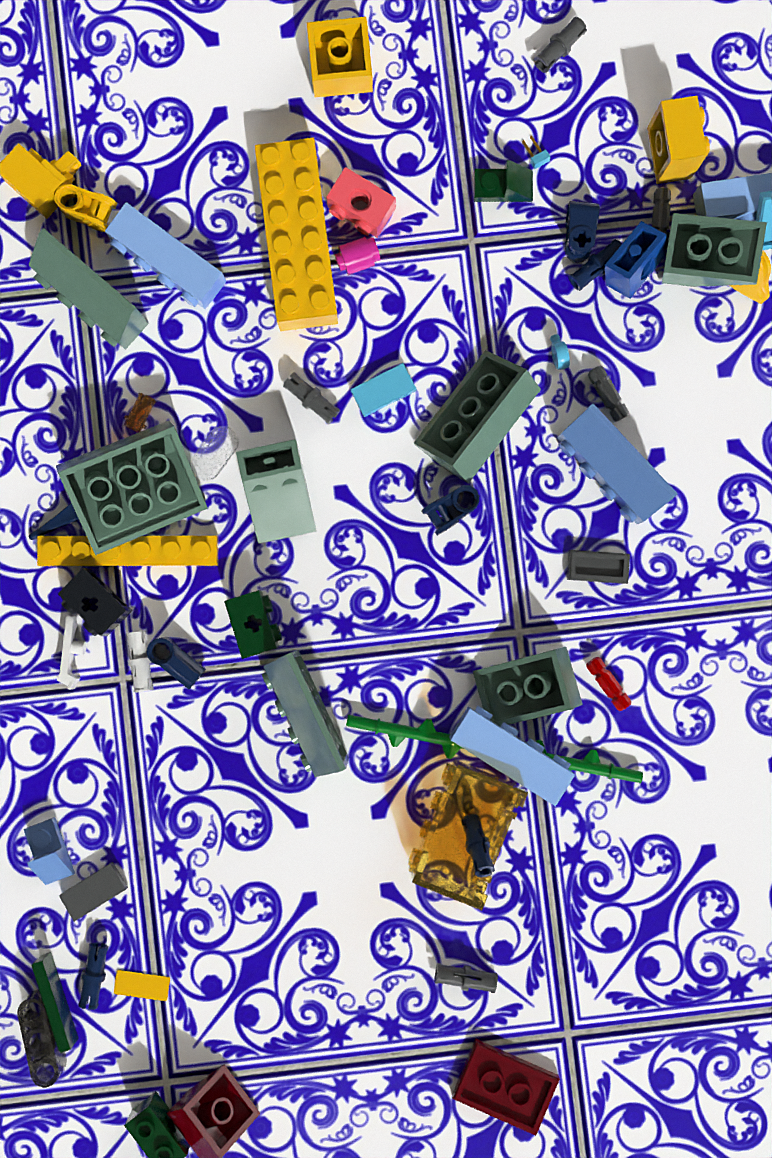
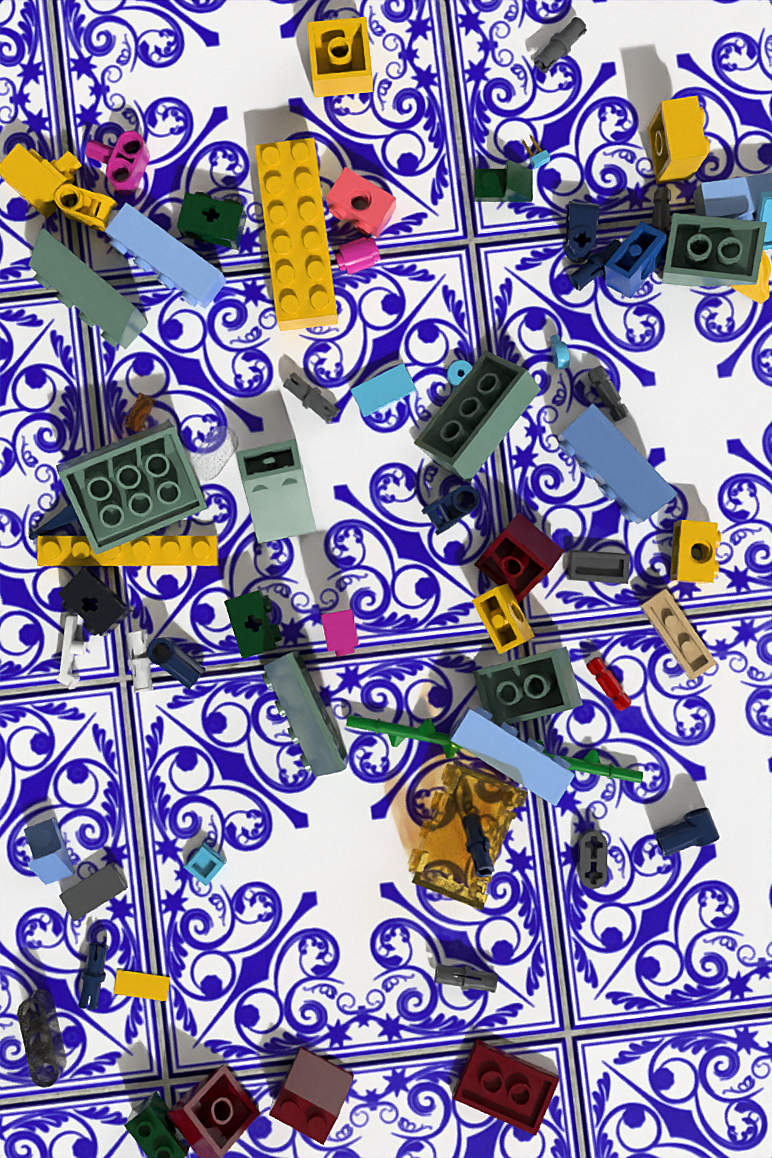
(55, 1002): dark green tile -> none
(120, 161): none -> dark pink beam
(205, 864): none -> medium azure tile
(224, 231): none -> dark green brick
(311, 1095): none -> dark red slope
(340, 632): none -> dark pink brick
(456, 366): none -> medium azure piece
(503, 618): none -> yellow brick
(519, 557): none -> dark red slope
(600, 858): none -> dark grey beam
(678, 634): none -> tan plate
(683, 565): none -> yellow brick
(694, 829): none -> dark blue piece

